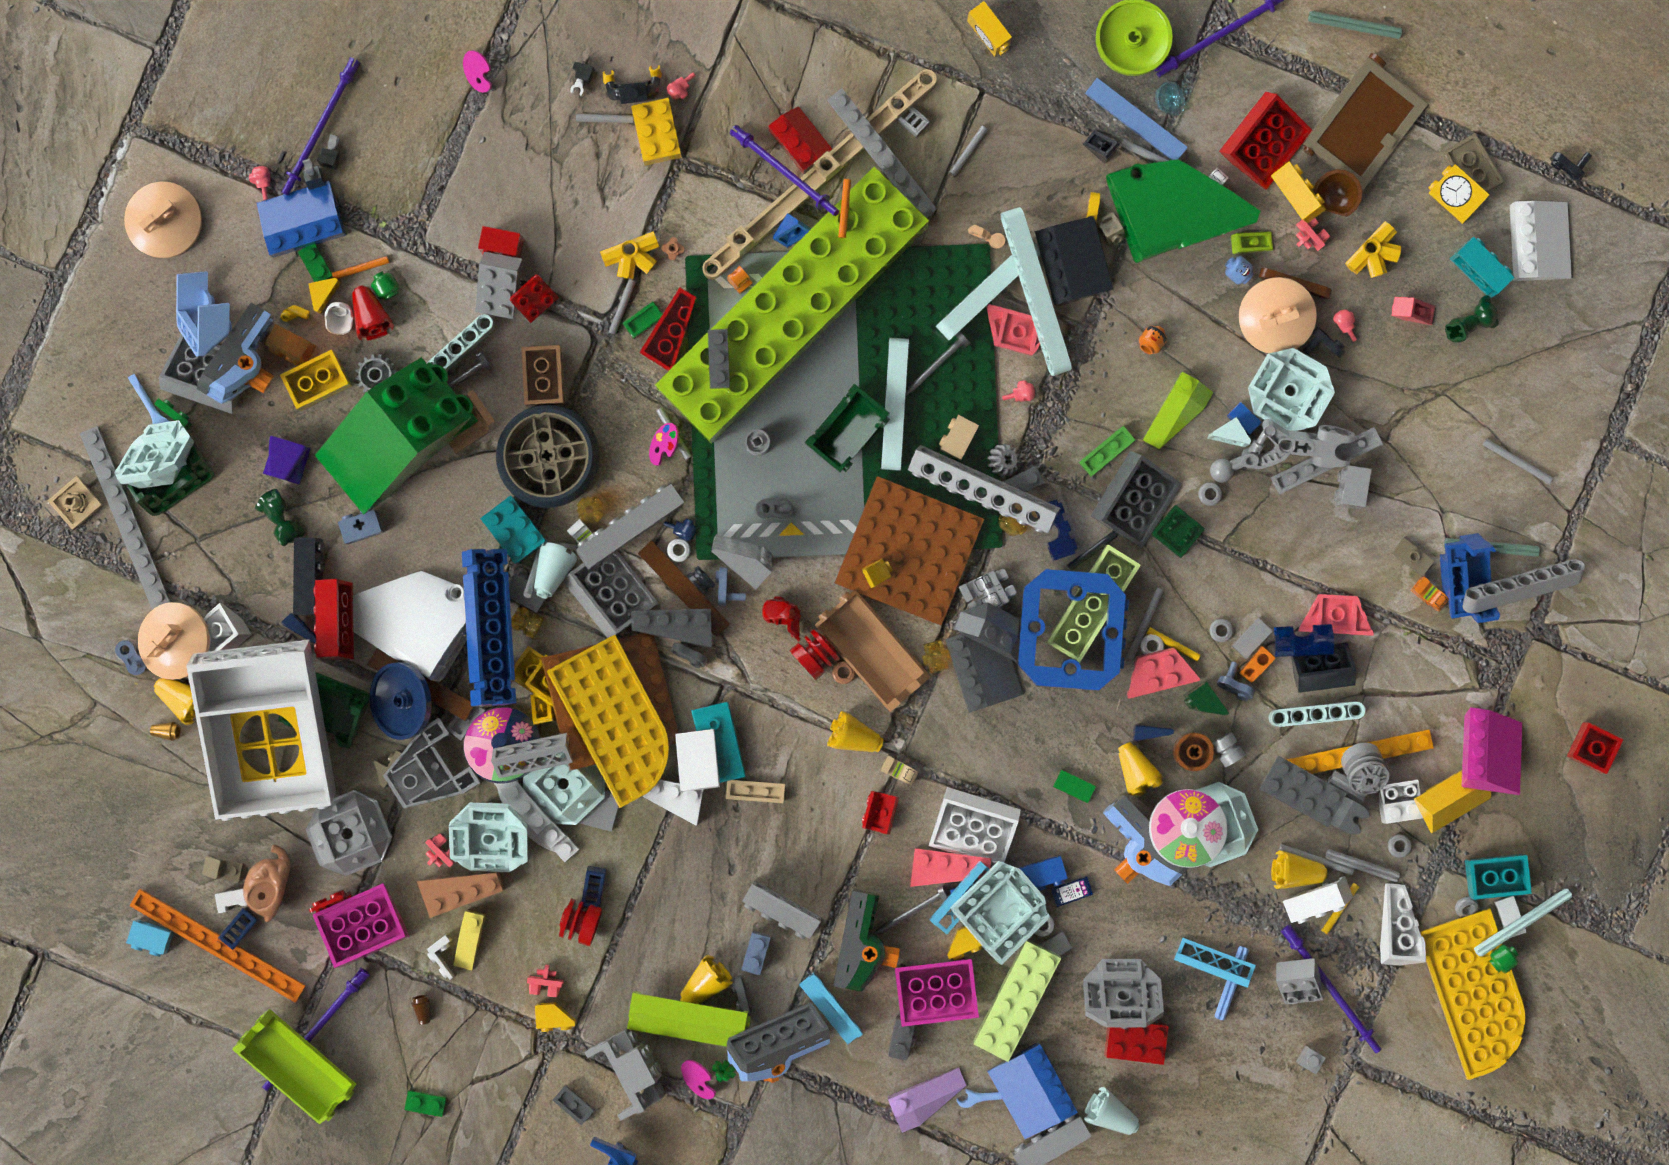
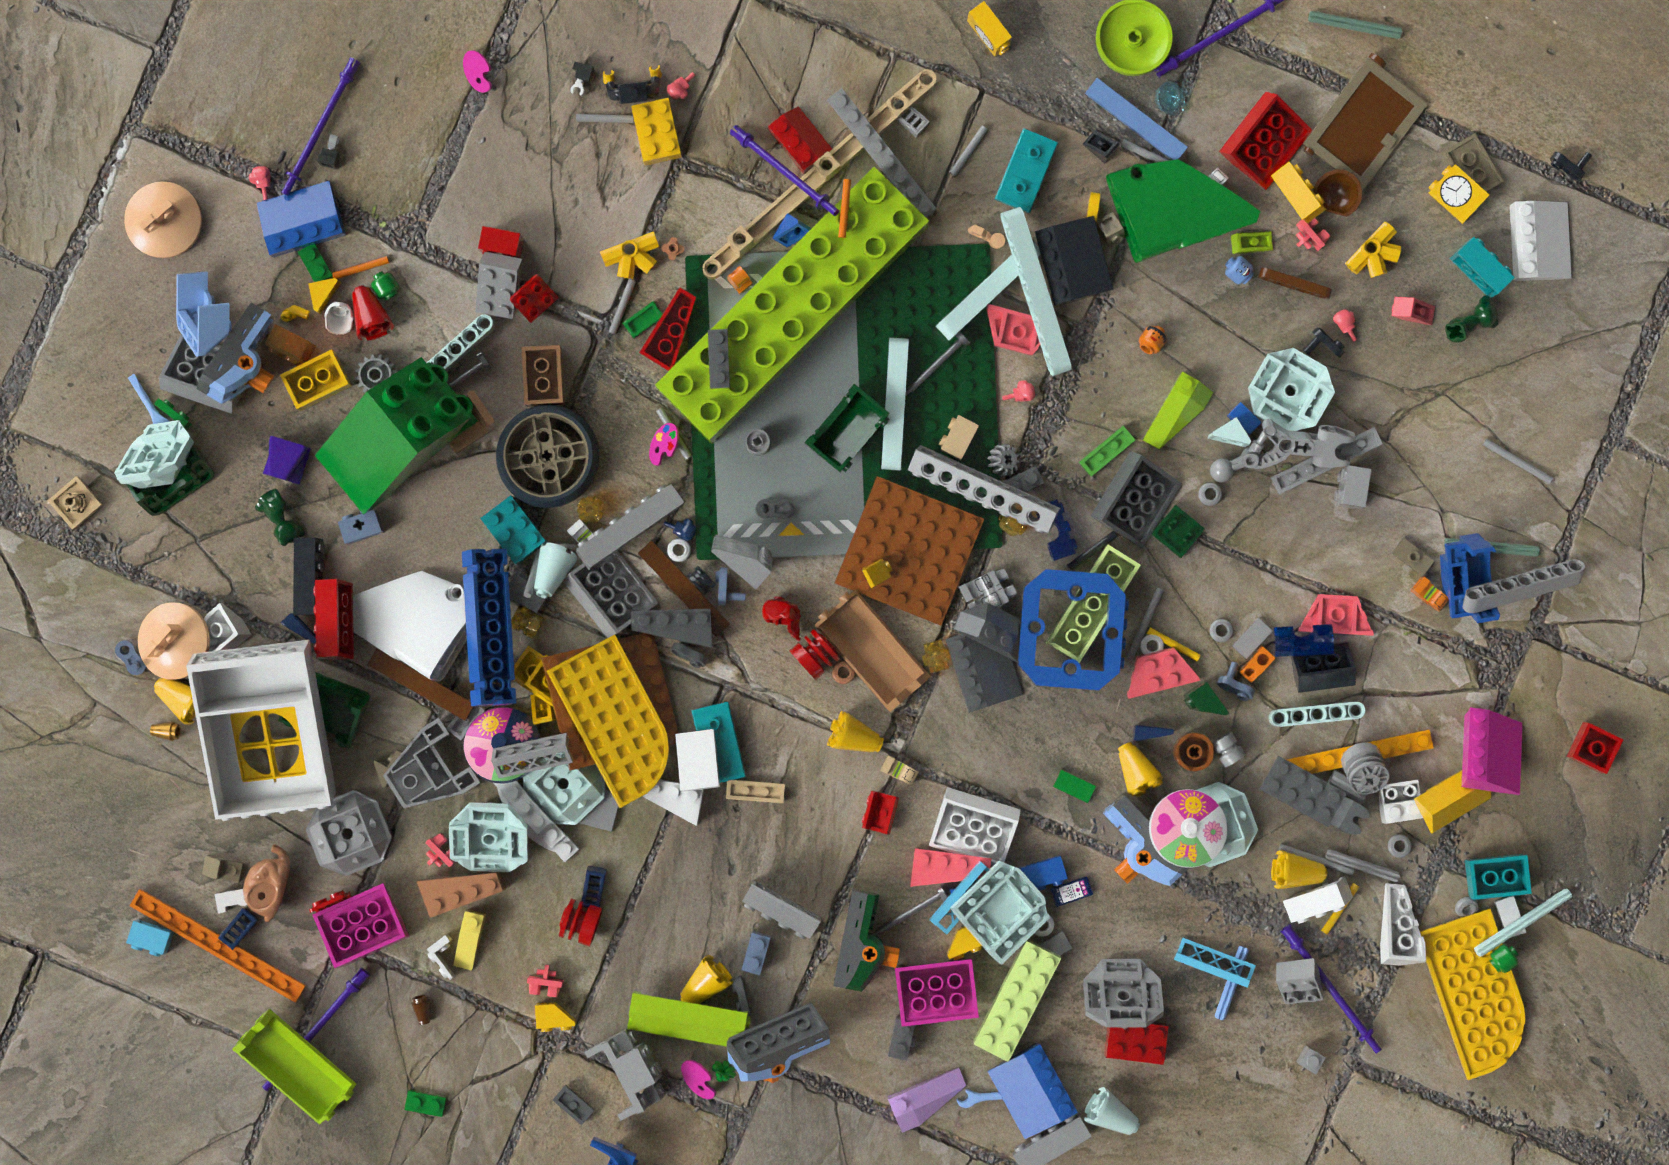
(125, 517): light grey plate -> none
(313, 175): pearl dark grey piece -> none
(400, 701): dark blue dish -> none
(831, 1008): medium azure fence -> none
(1026, 170): none -> teal container
(1277, 315): light nougat bracket -> none

